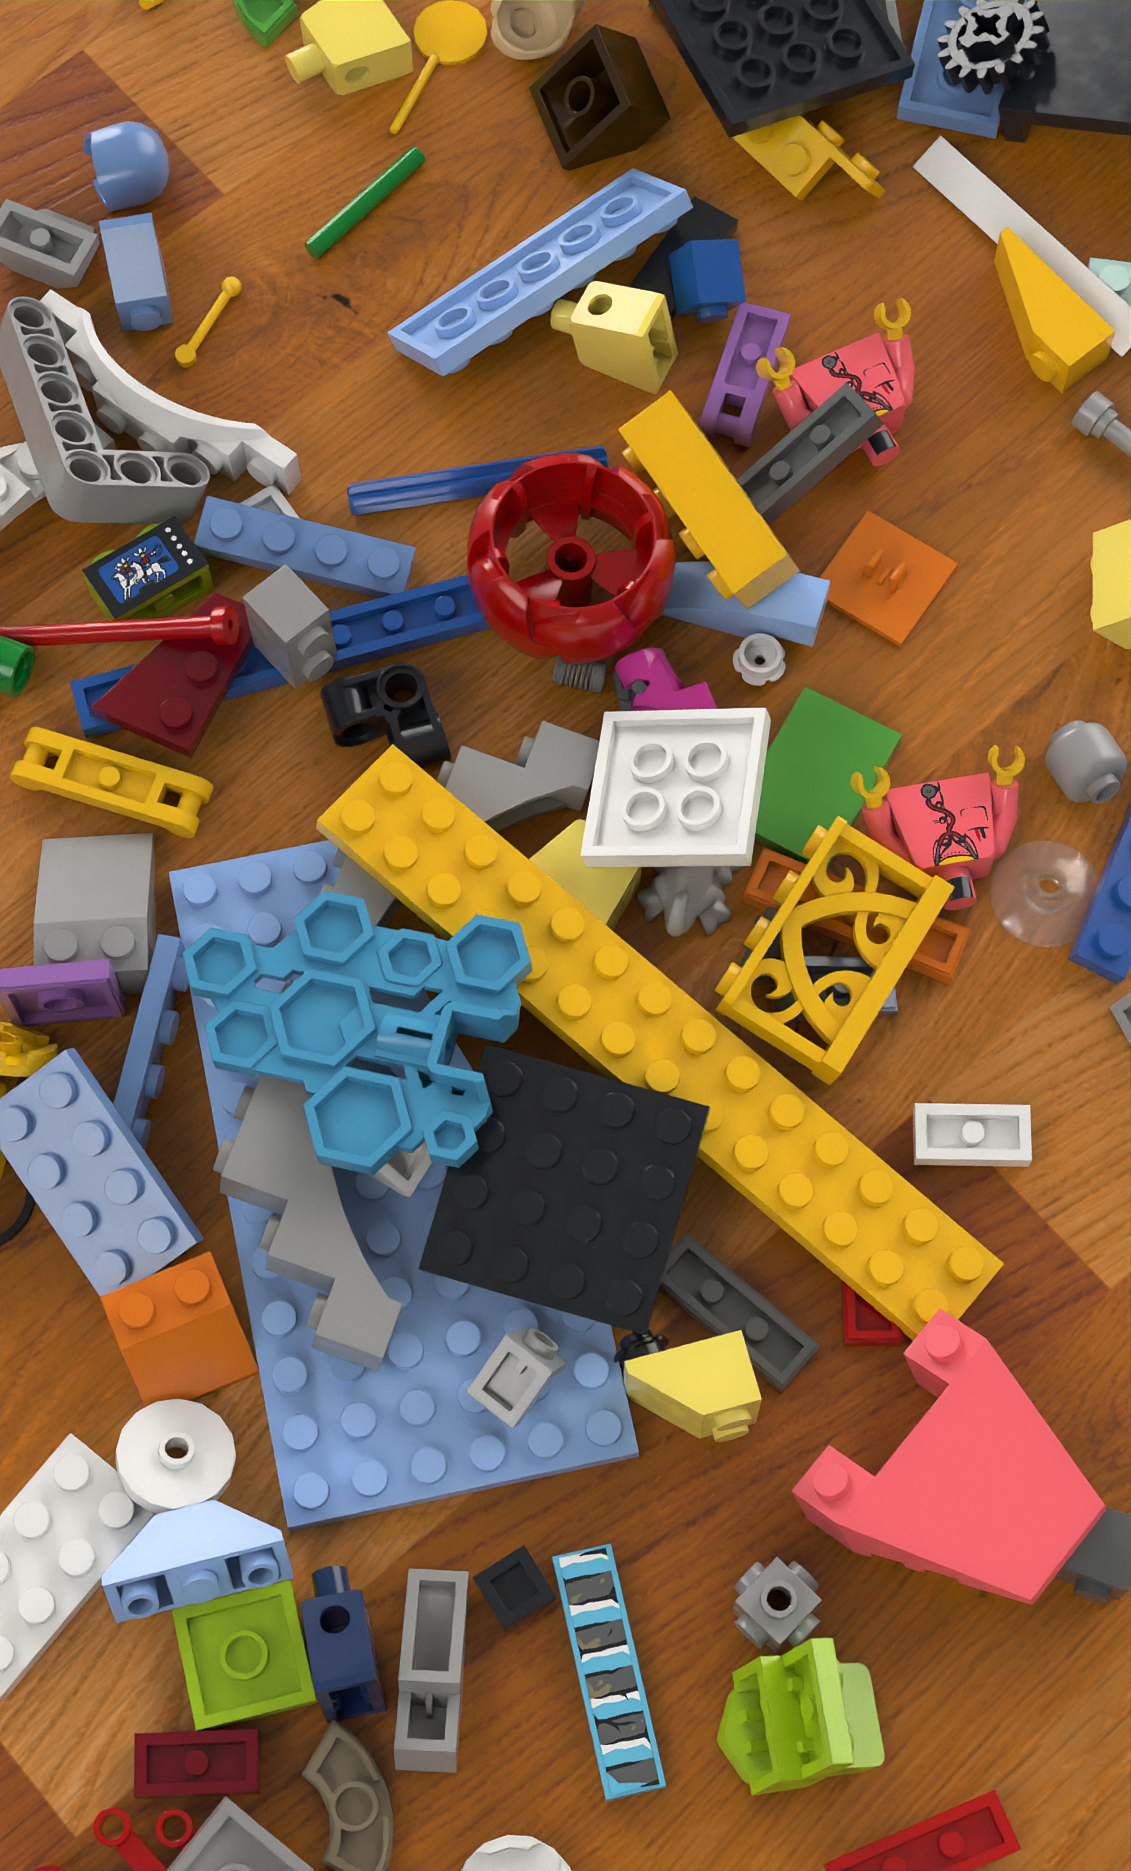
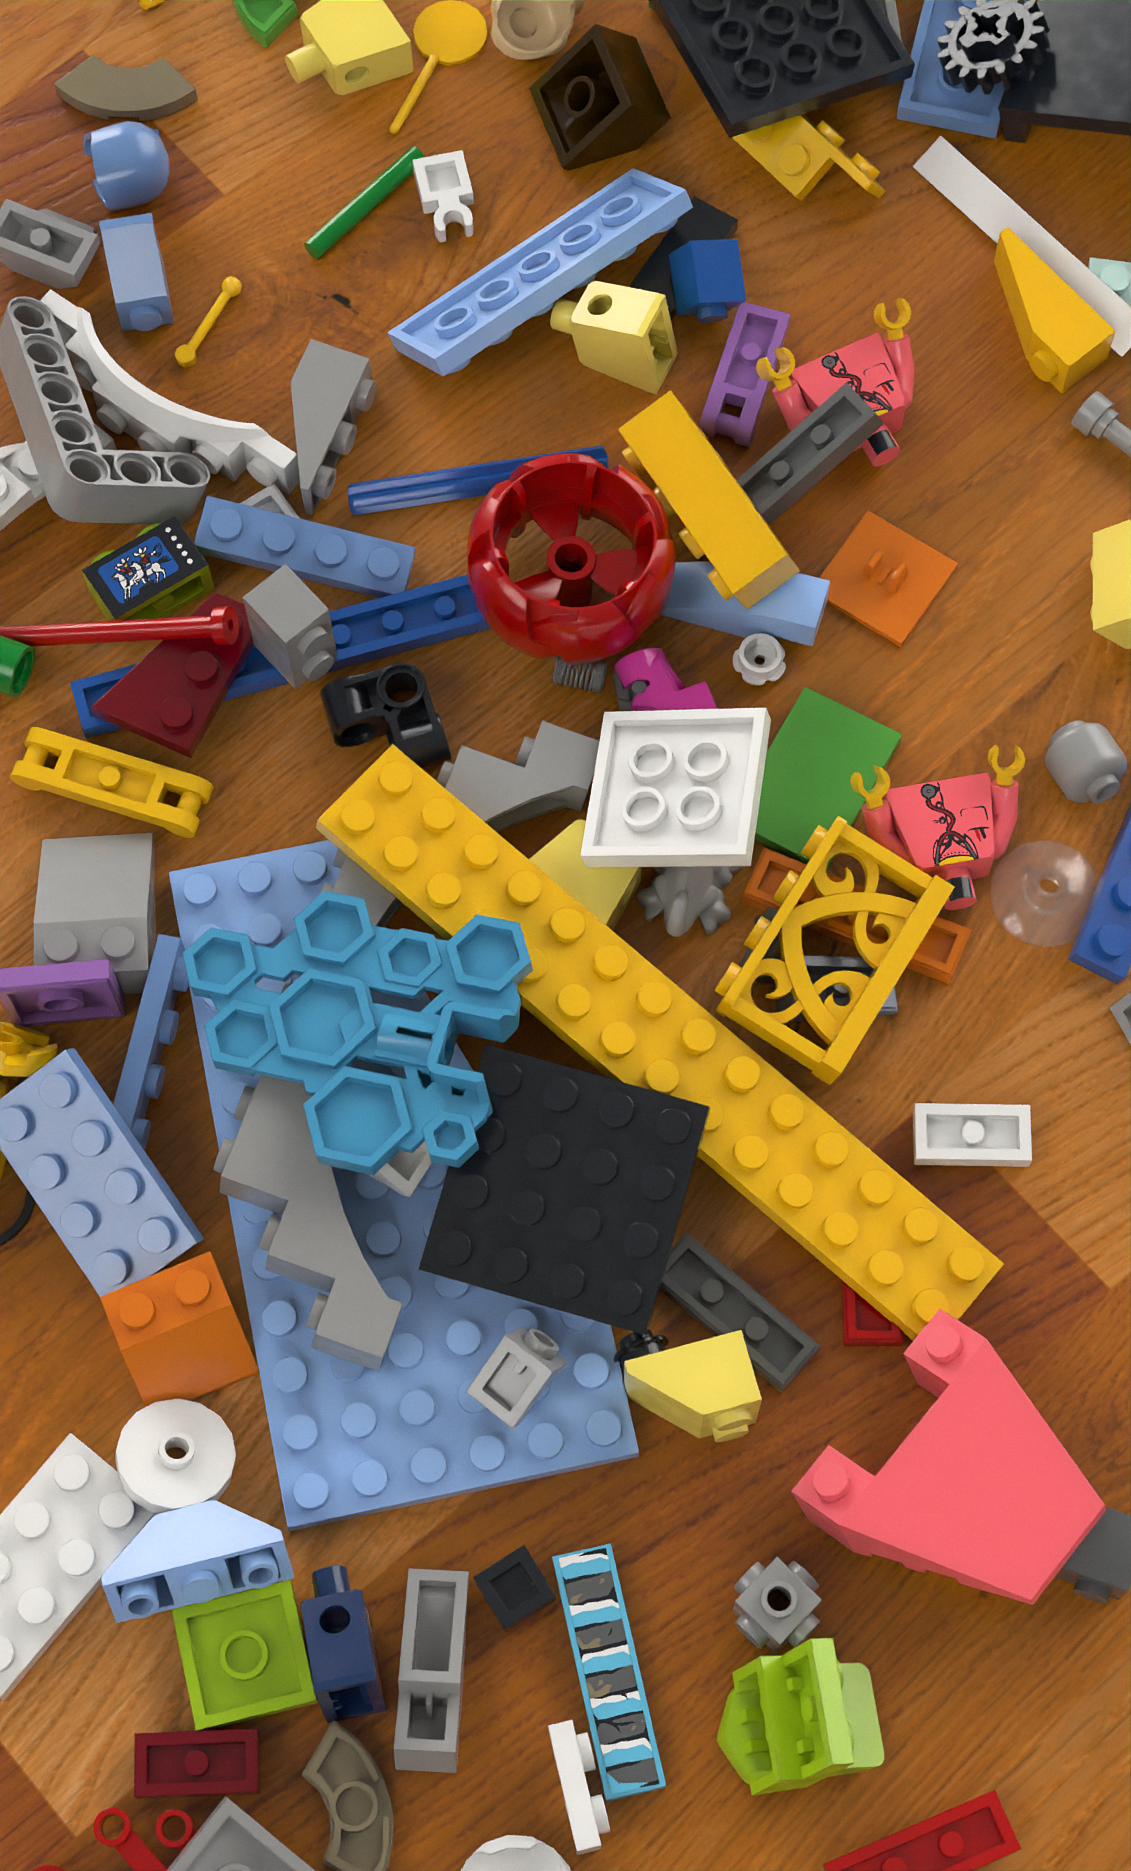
(123, 92): none -> dark tan tile
(326, 400): none -> light grey slope
(445, 190): none -> white plate
(585, 1813): none -> white plate

